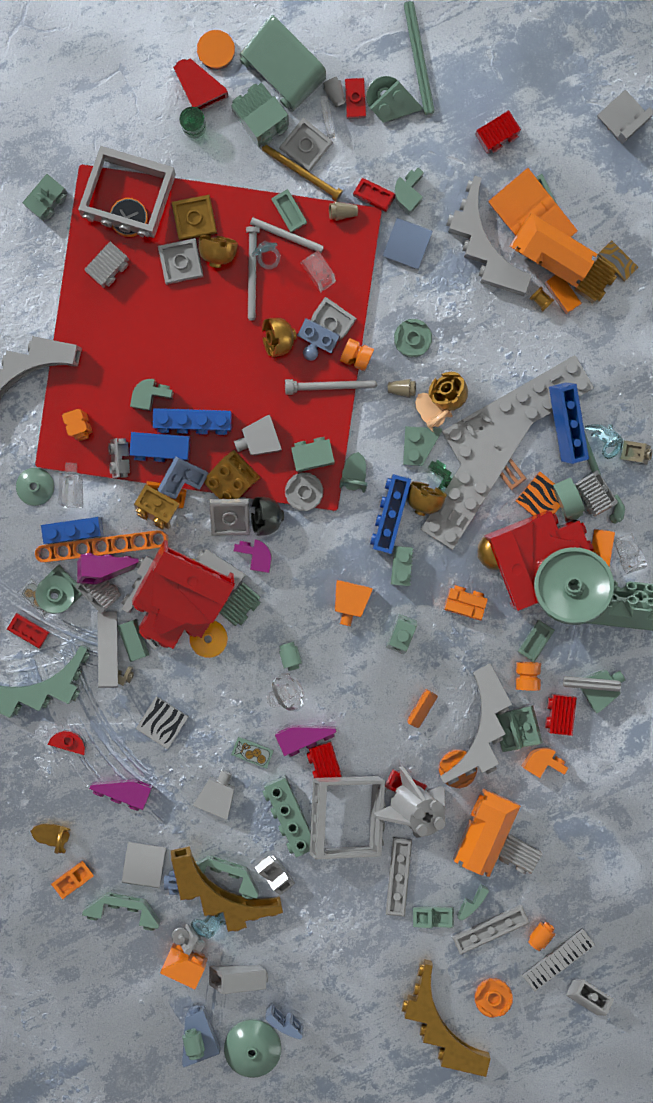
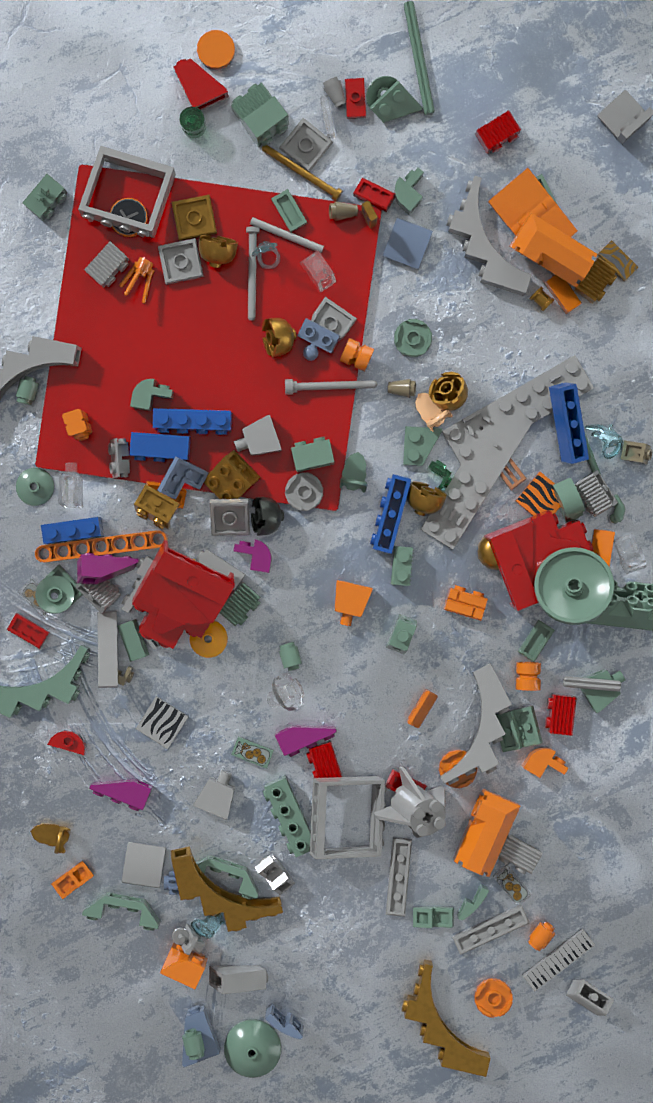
(27, 390): none -> sand green brick
(141, 268): none -> orange plant
(283, 62): sand green windscreen -> none
(369, 214): none -> pearl gold tile
(512, 885): none -> tile

